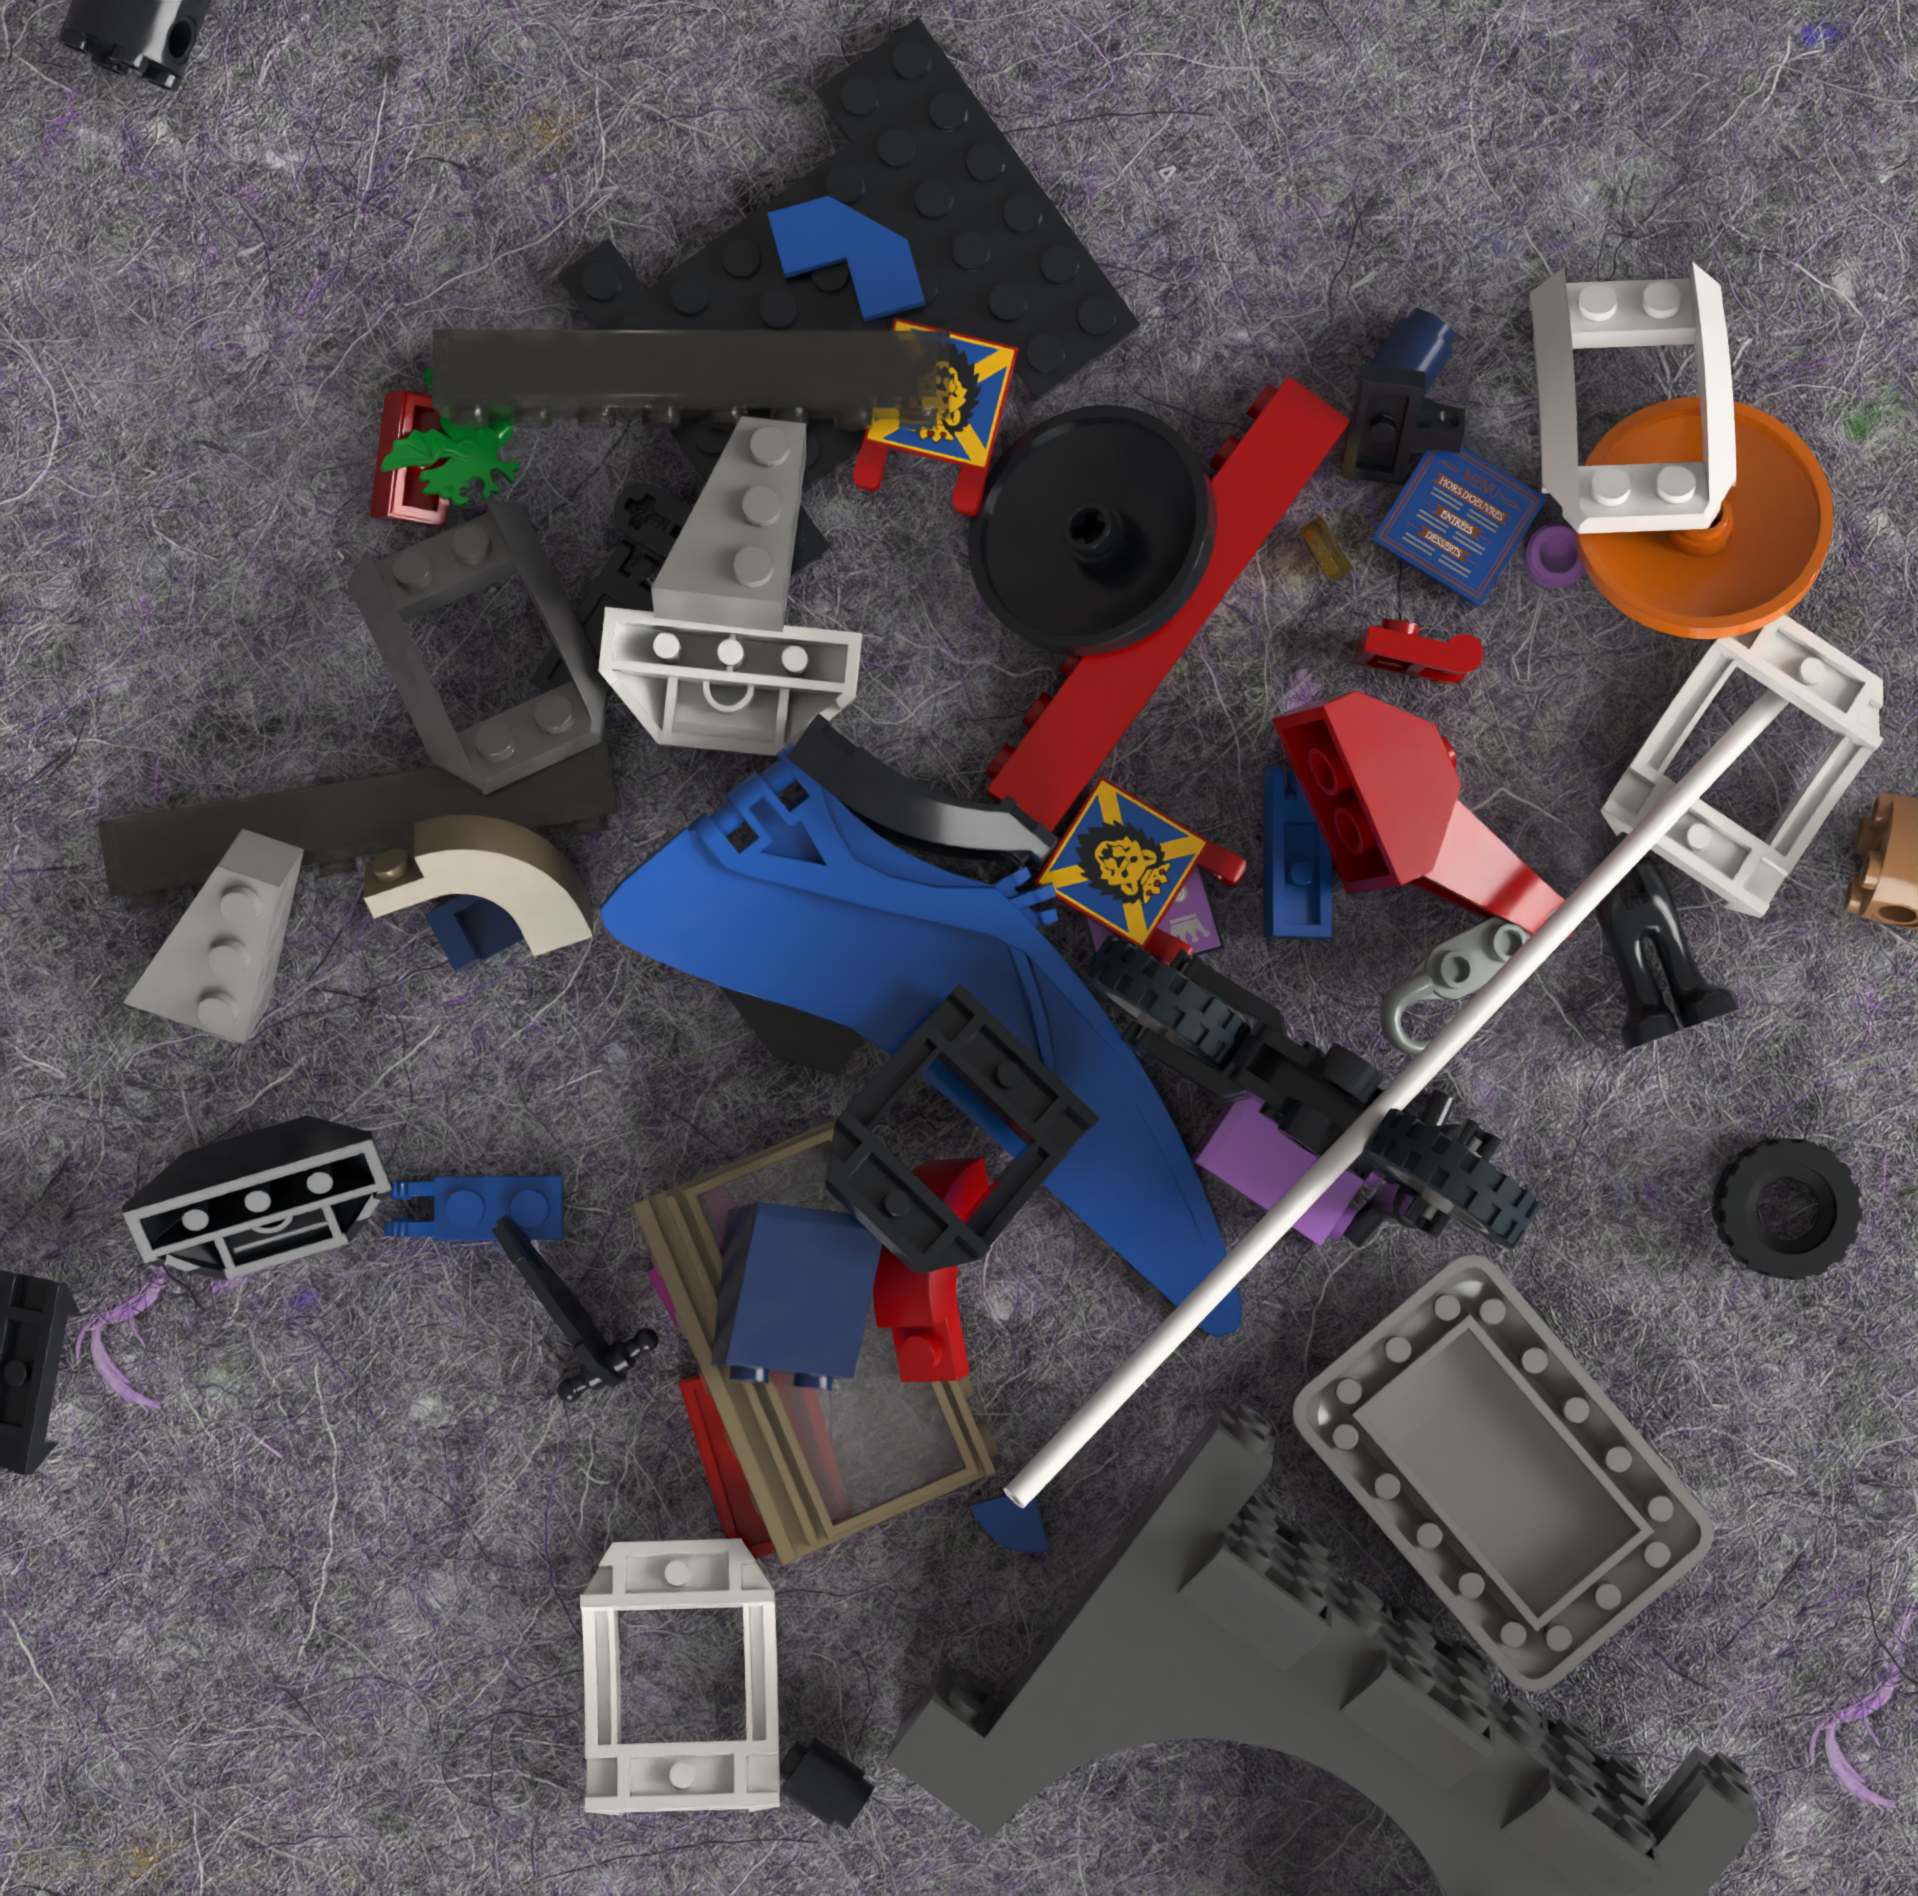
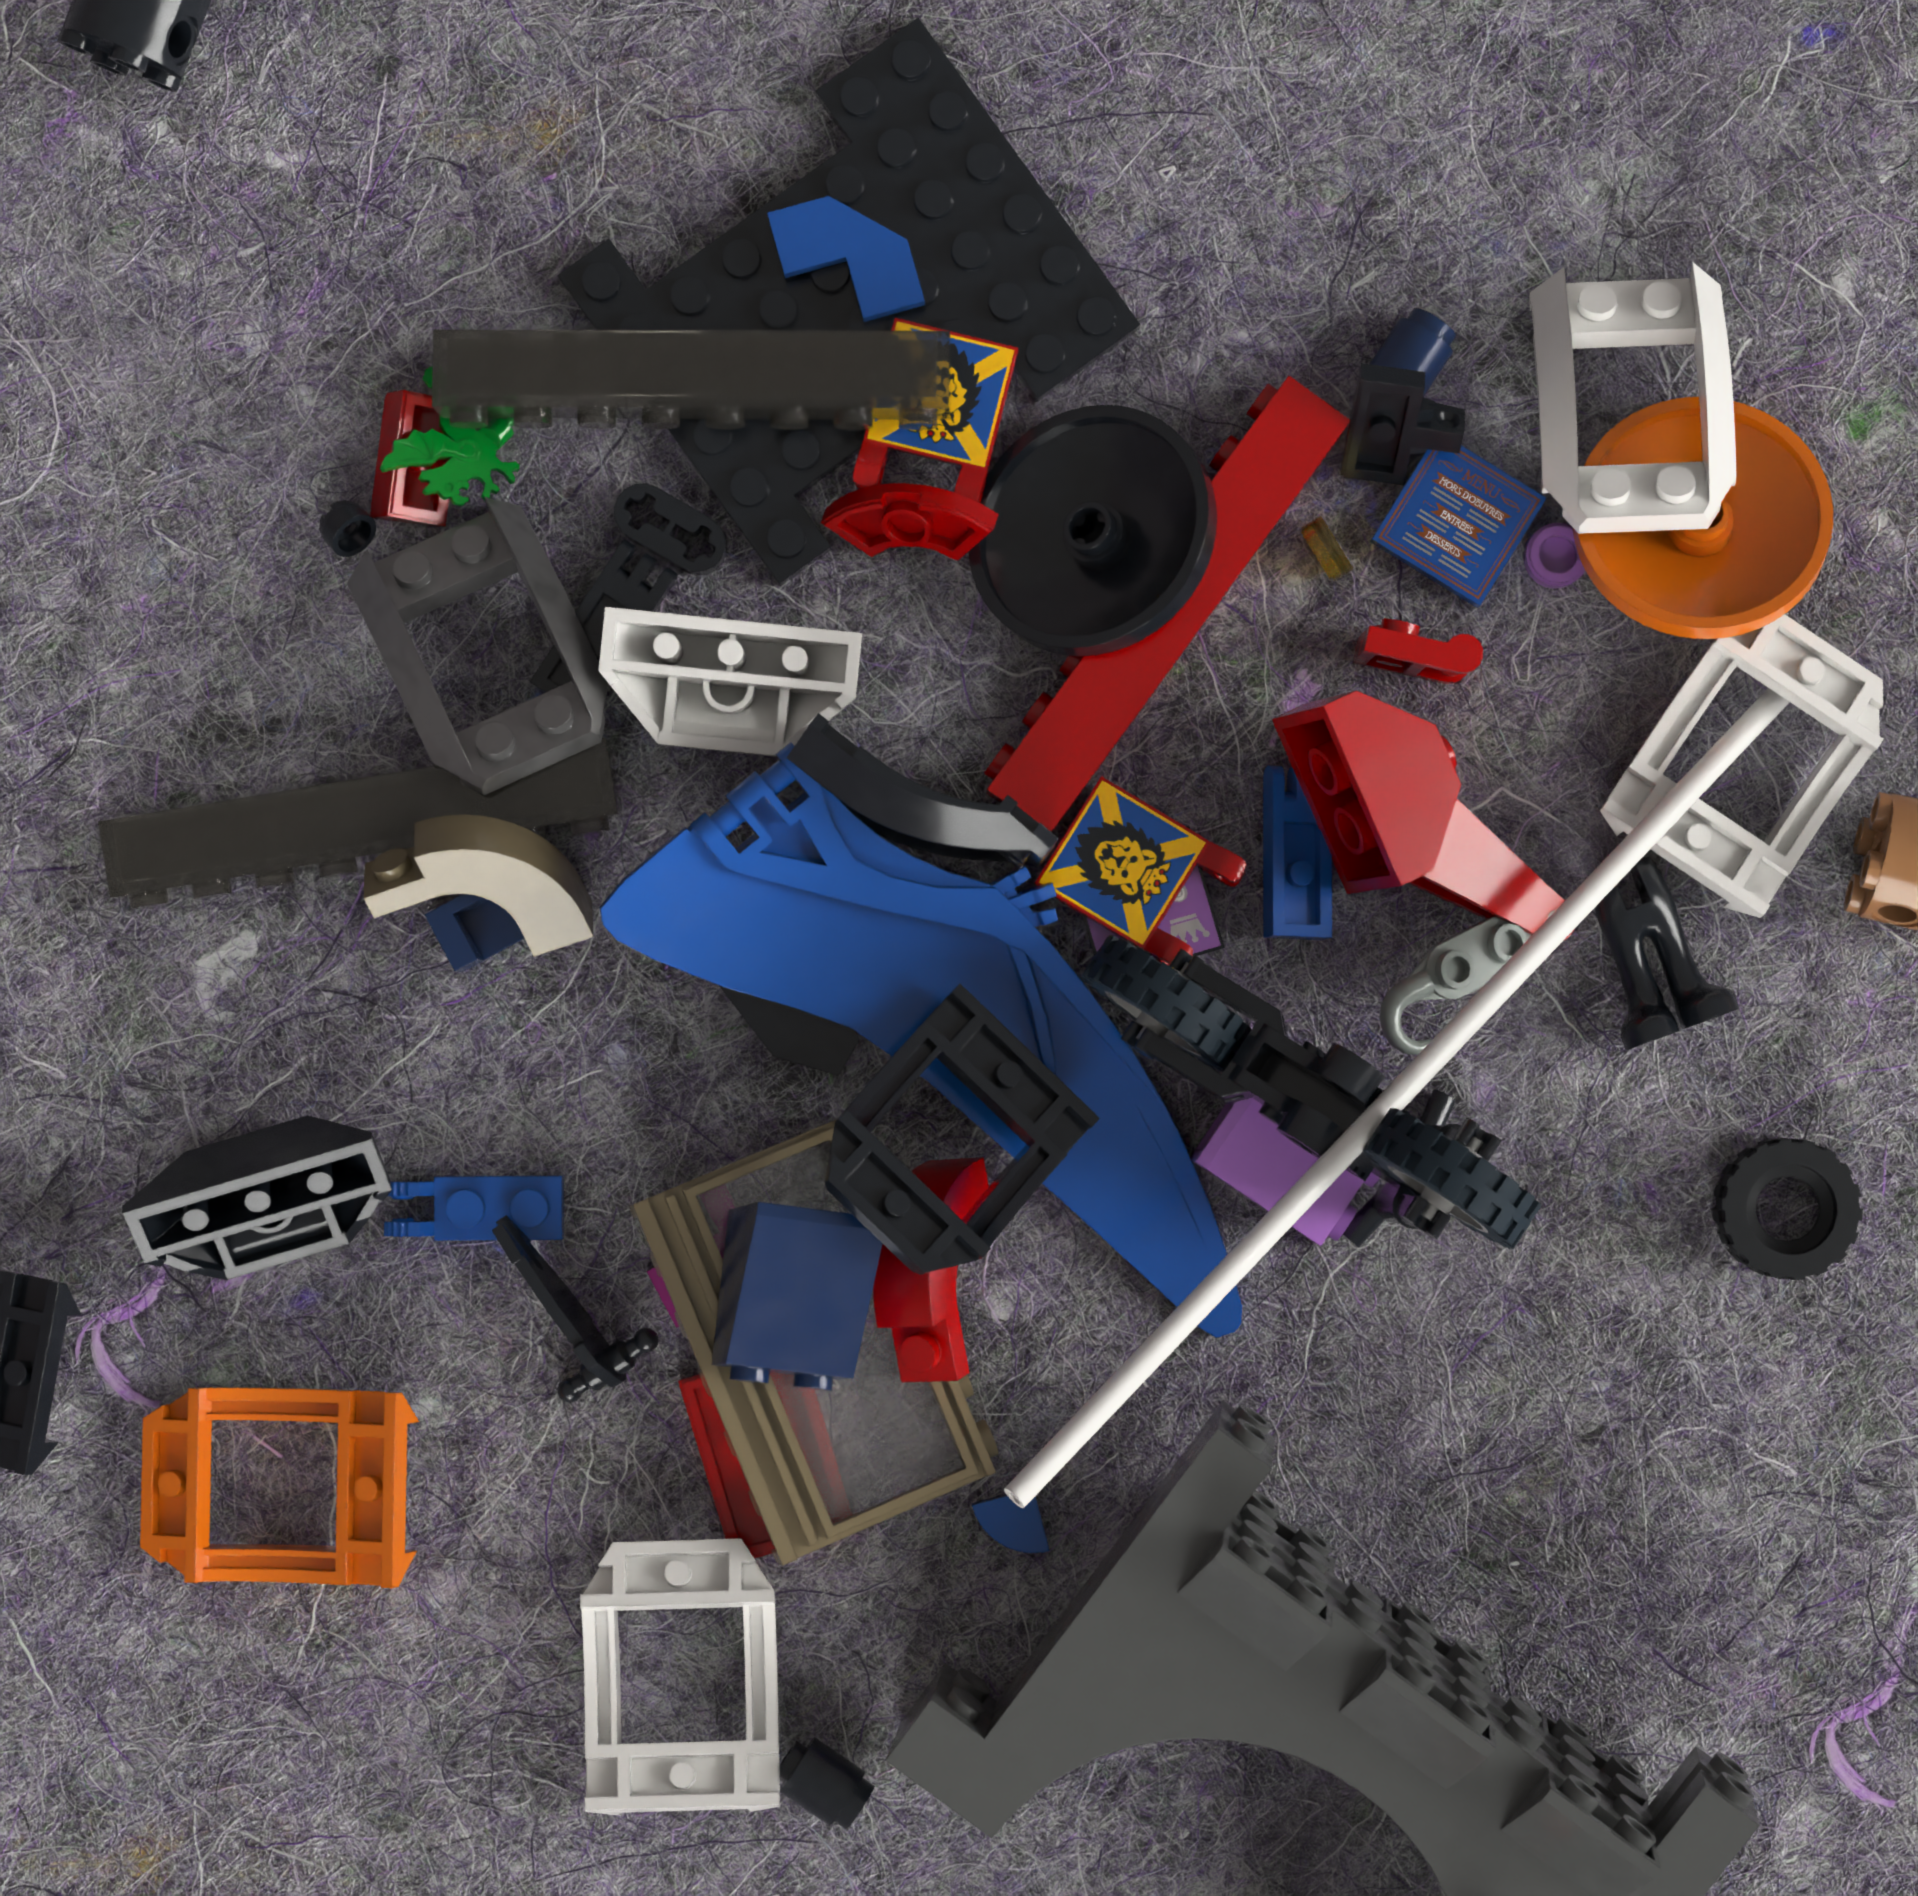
(228, 943): light grey wedge -> none
(356, 537): none -> black hinge
(368, 1487): none -> orange wedge
(741, 533): light grey wedge -> none
(909, 517): none -> red tile
(1502, 1472): light grey wedge -> none

